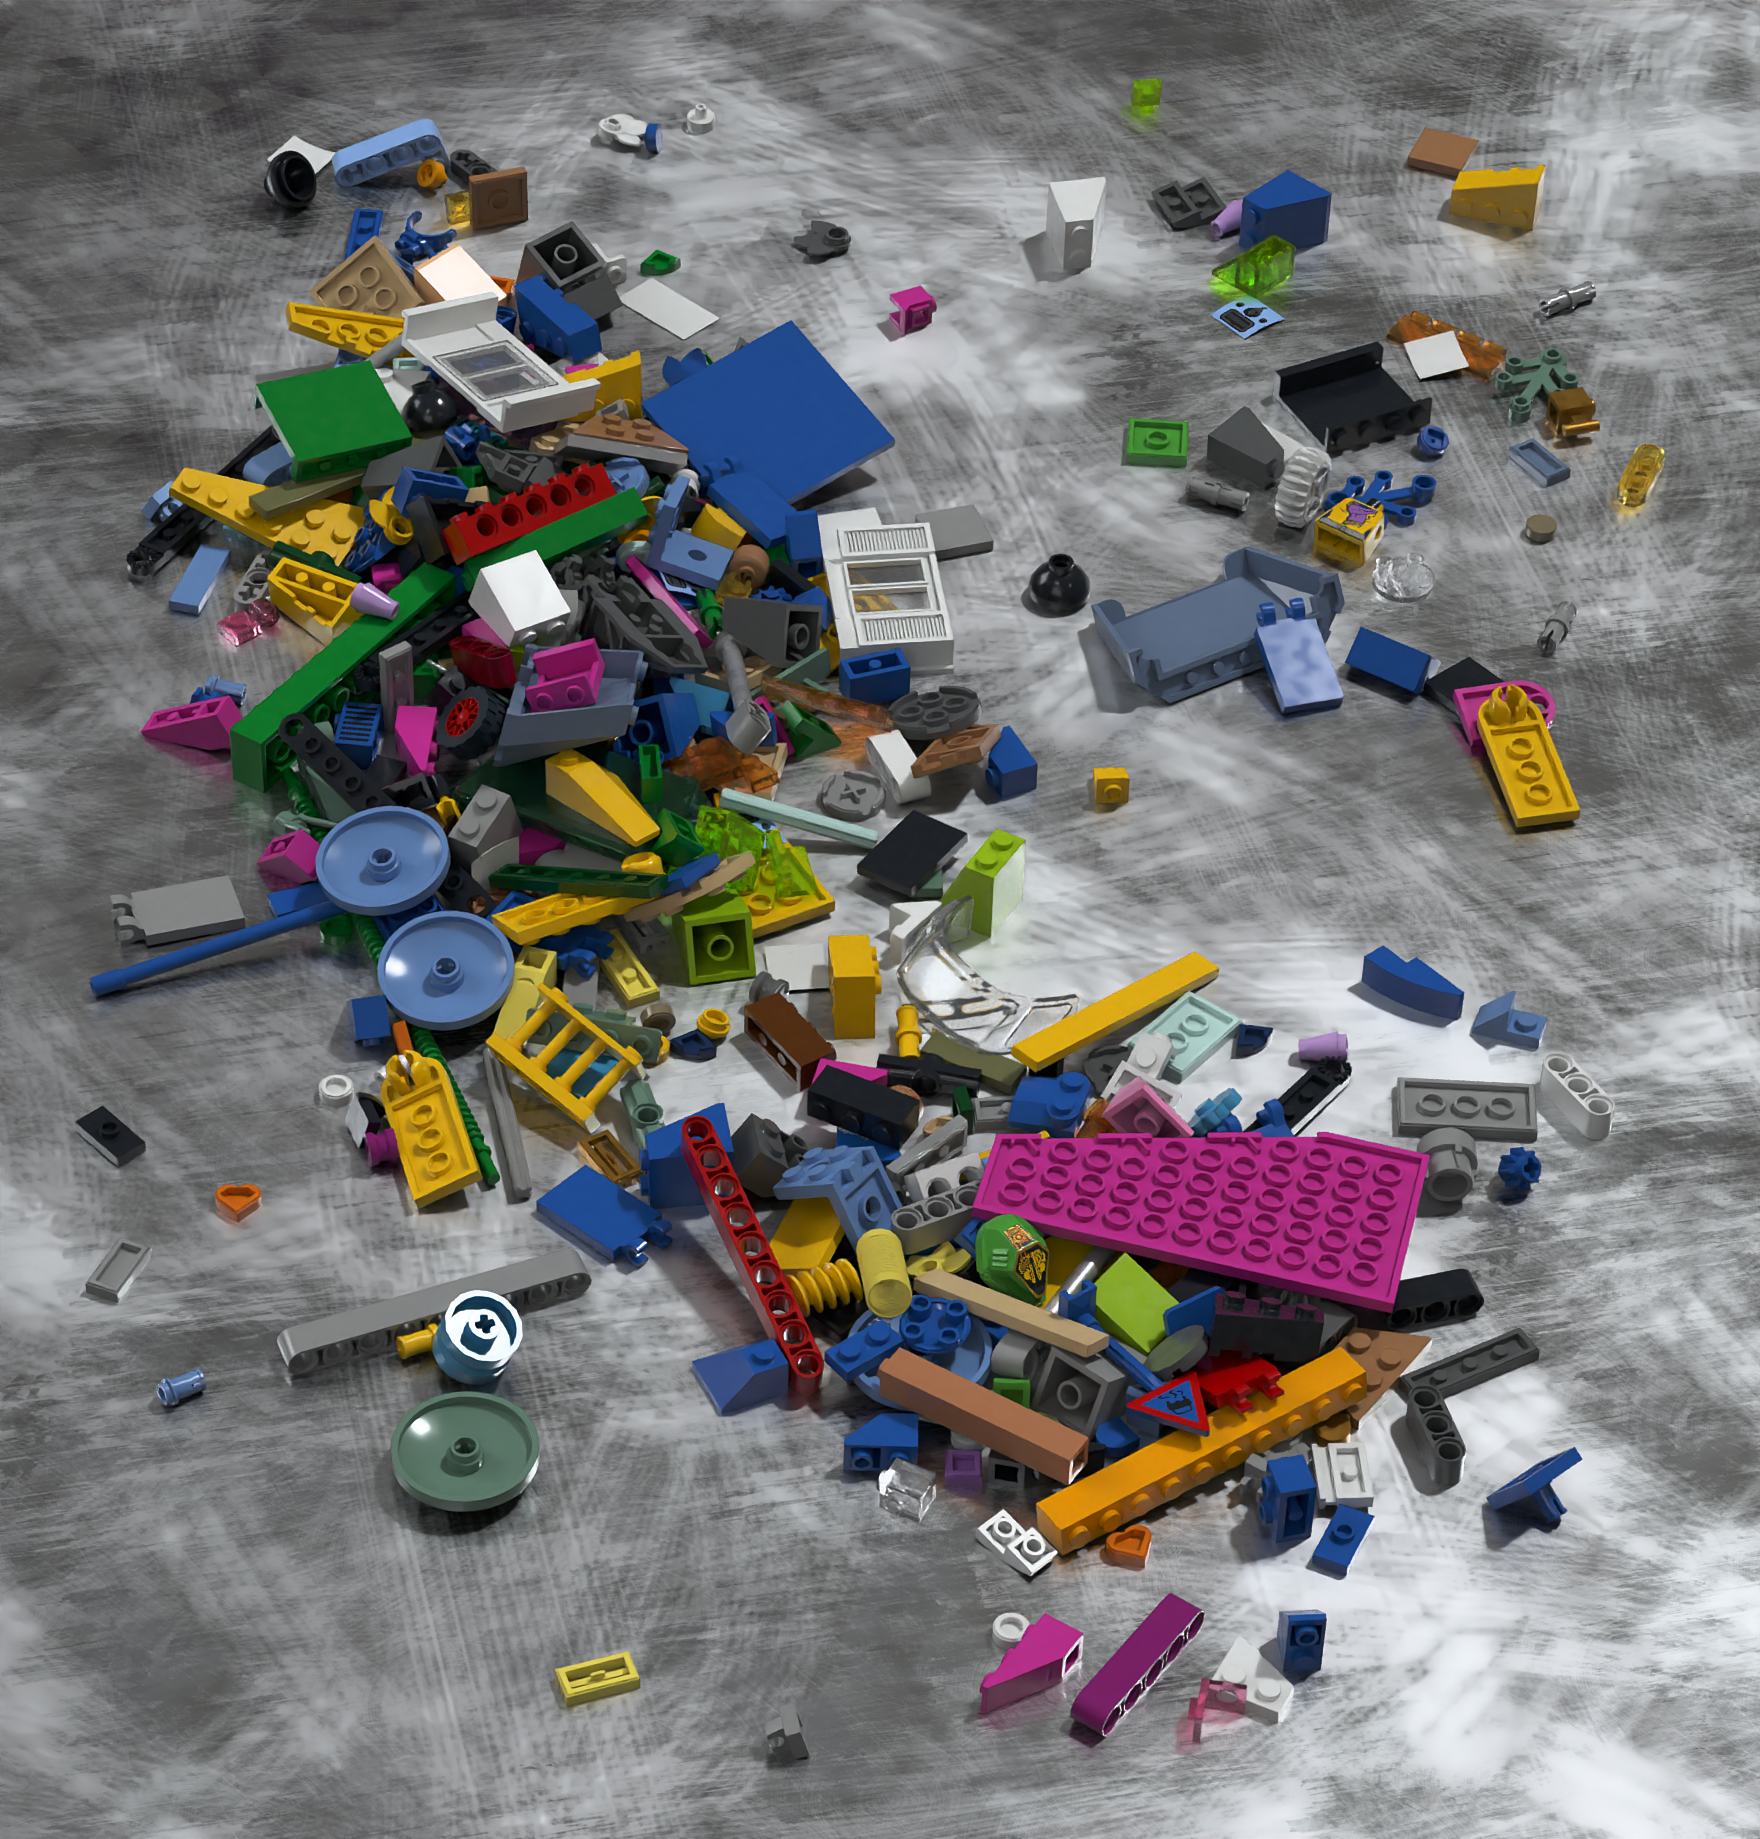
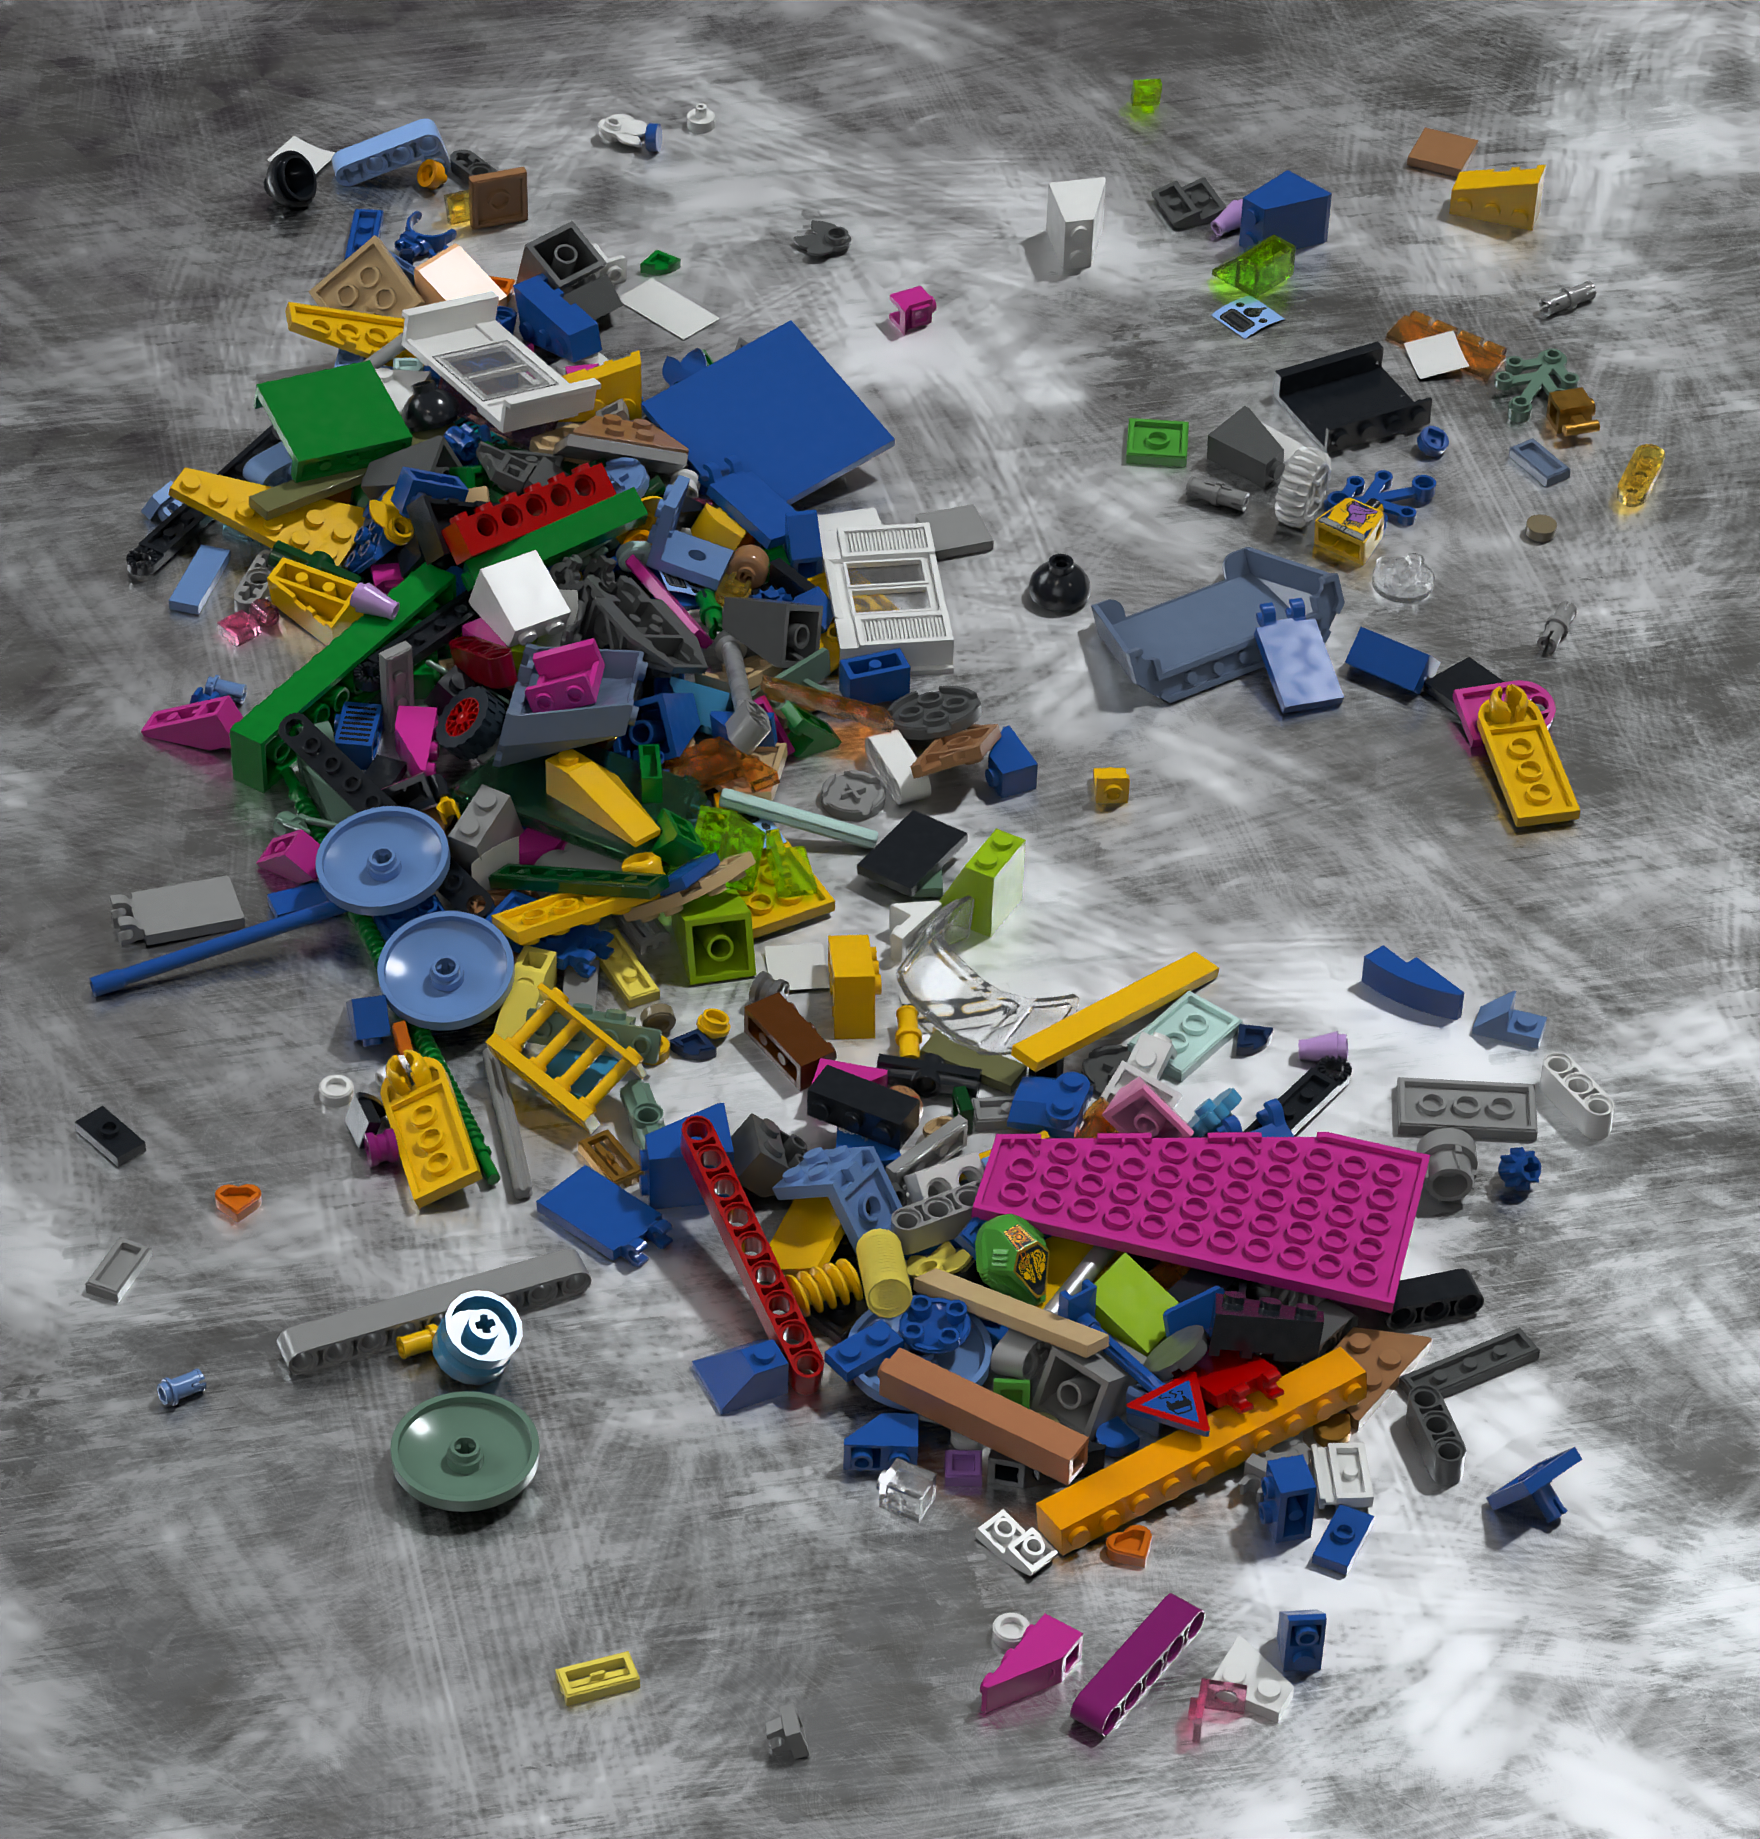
(336, 930): green tile -> none

